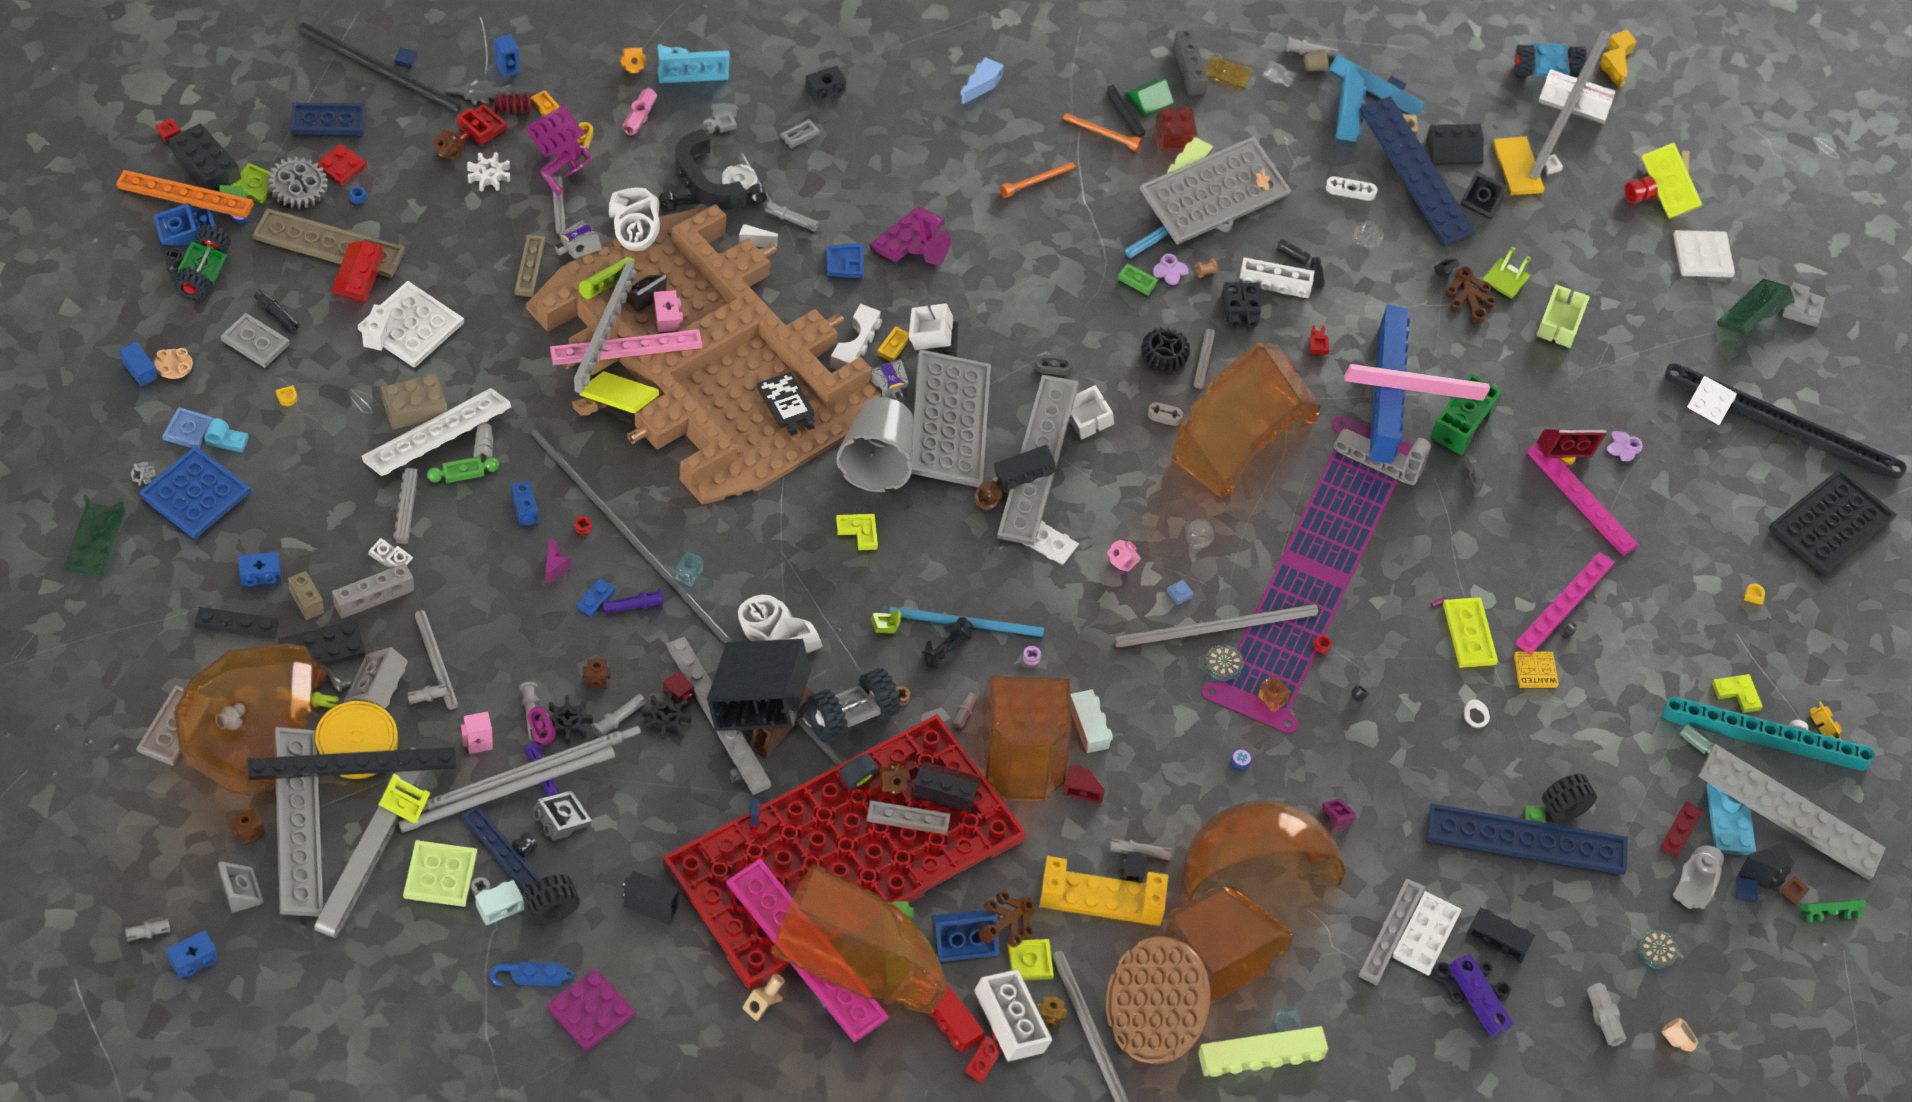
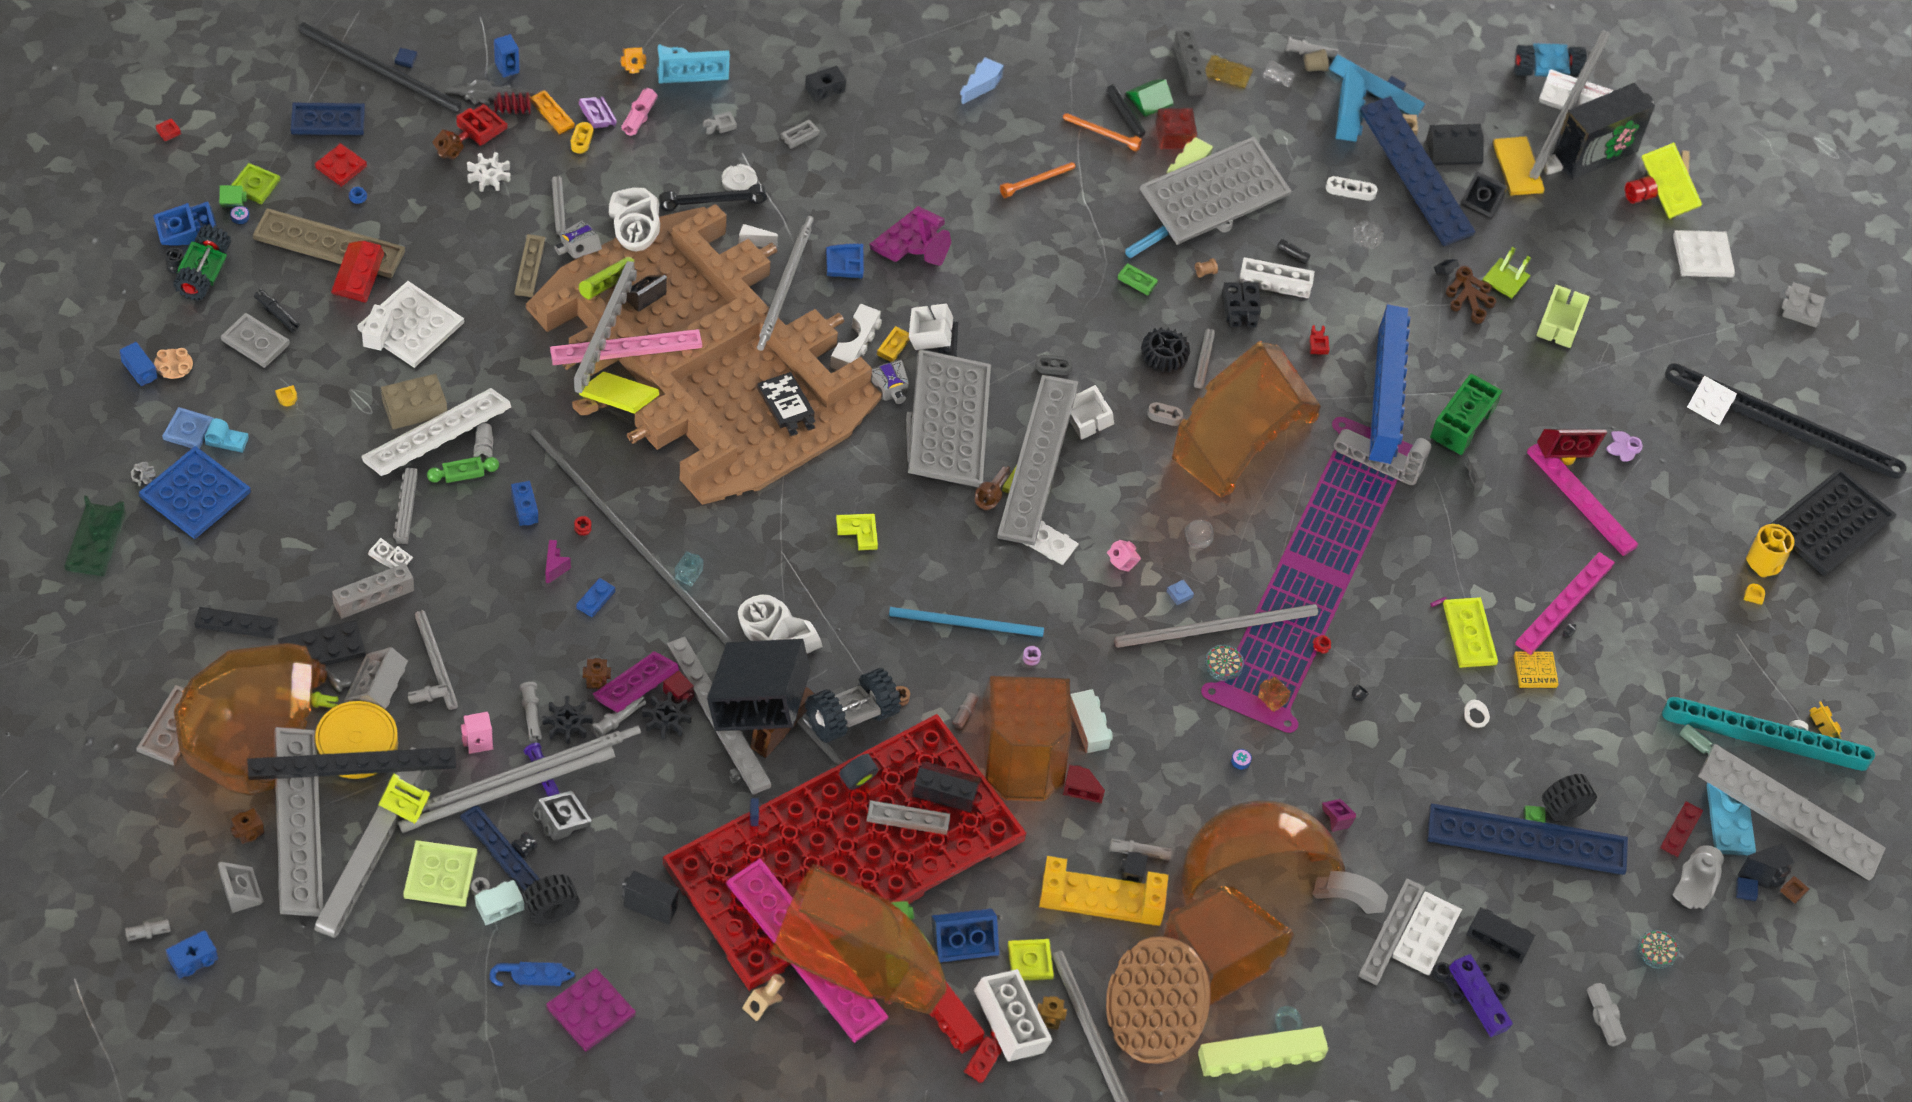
(185, 194): orange plate -> none
(205, 158): black piece -> none
(230, 716): light grey animal -> none
(259, 568): blue brick -> none
(297, 182): light grey gear -> none
(306, 595): dark tan brick -> none
(541, 727): magenta plate -> none
(558, 134): magenta plate -> none
(597, 112): none -> medium lavender plate
(636, 681): none -> magenta plate
(642, 600): dark purple pin -> none
(666, 311): bright pink brick -> none
(708, 193): black arch -> none
(785, 213): light grey pin -> none
(785, 283): none -> light grey axle
(878, 446): light grey cone -> none
(886, 622): lime plate -> none
(894, 778): reddish brown brick -> none
(958, 631): black piece -> none
(1023, 907): reddish brown plant -> none
(1025, 467): black brick -> none
(1170, 269): lavender plate -> none
(1263, 180): light nougat plant -> none
(1318, 272): black axle -> none
(1352, 887): none -> light grey arch
(1416, 382): bright pink tile -> none
(1603, 130): none -> black brick
(1615, 61): yellow arch -> none
(1680, 1035): light nougat rock -> none
(1741, 688): neon yellow plate -> none
(1756, 305): clear green plate -> none
(1770, 550): none -> yellow cylinder
(1833, 907): green plate -> none

